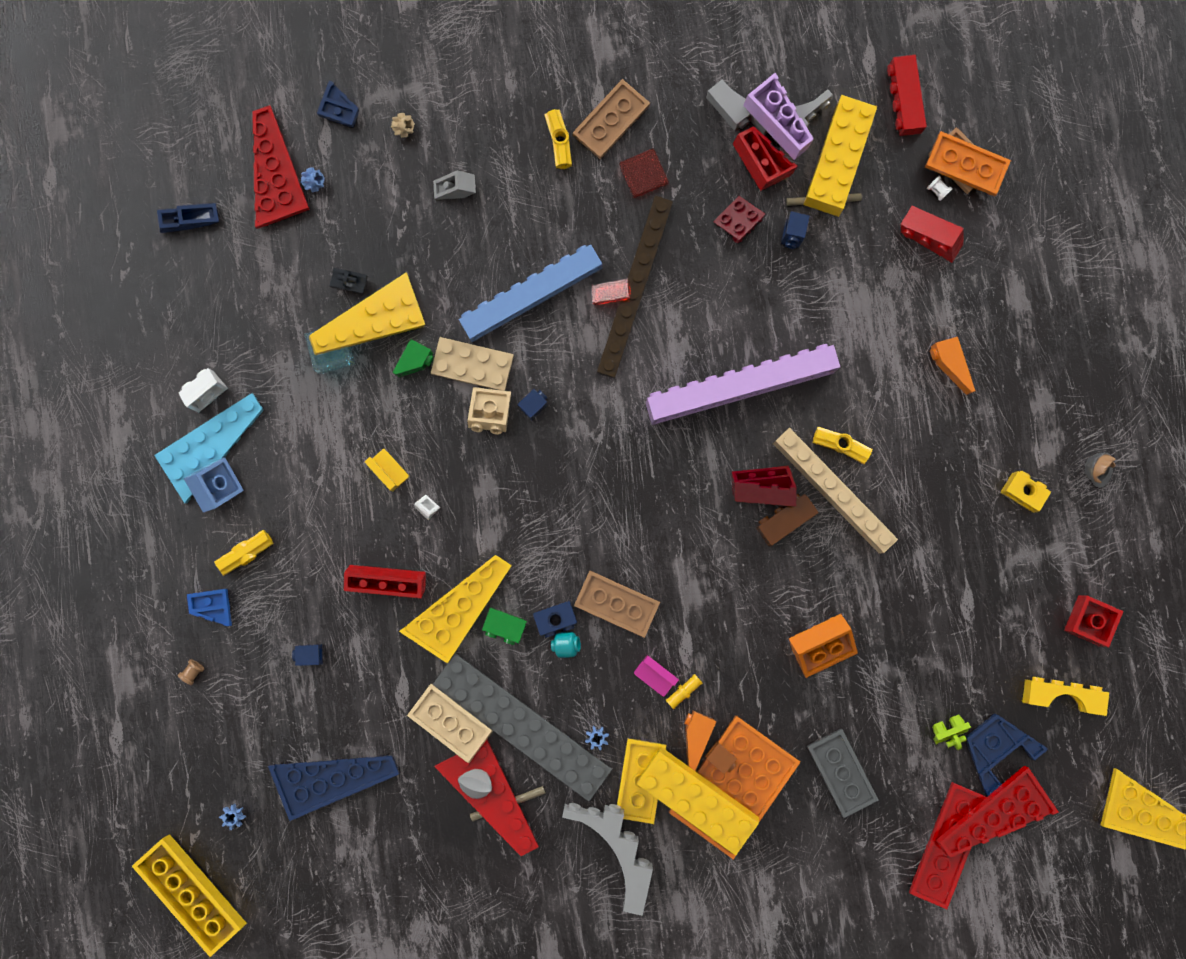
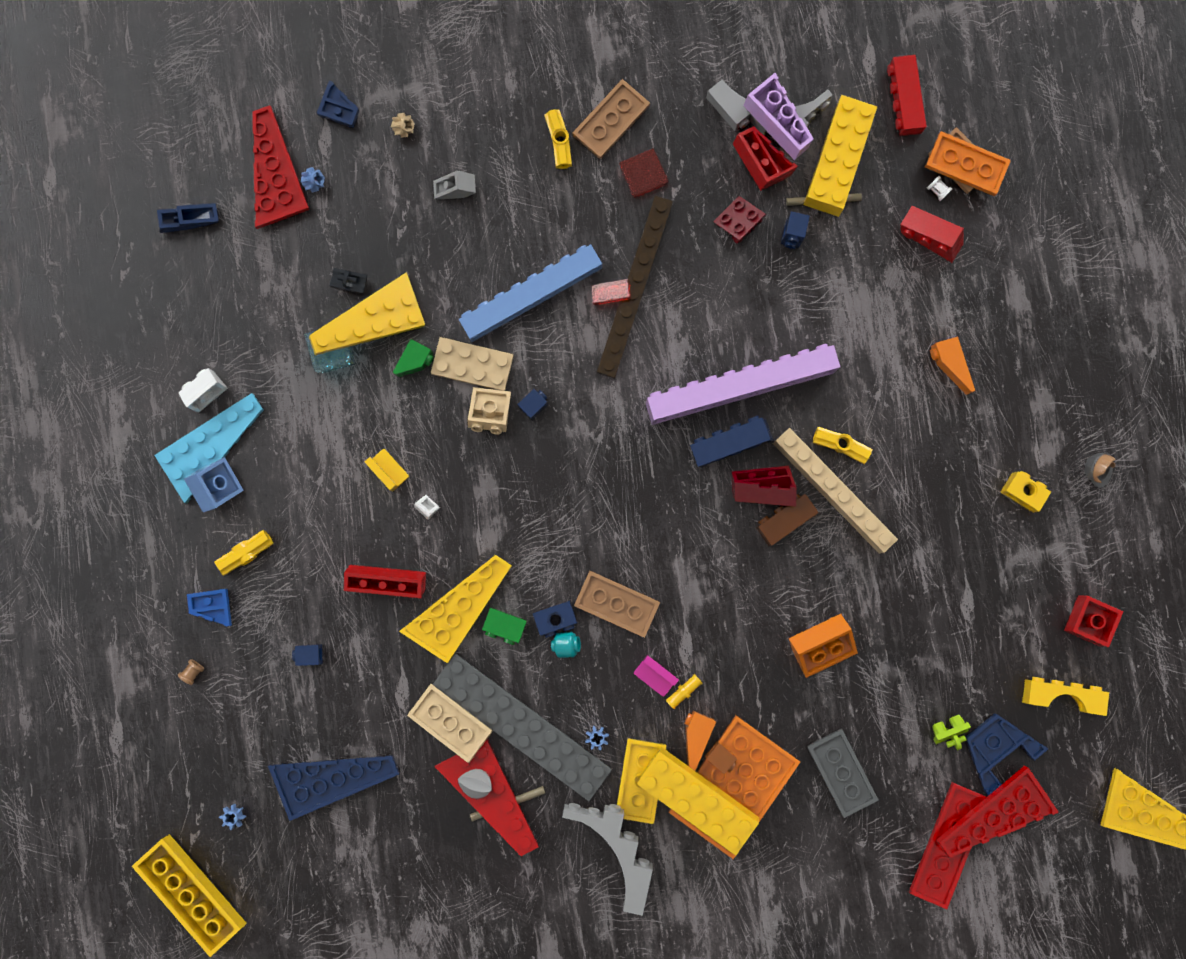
(732, 441): none -> dark blue wedge

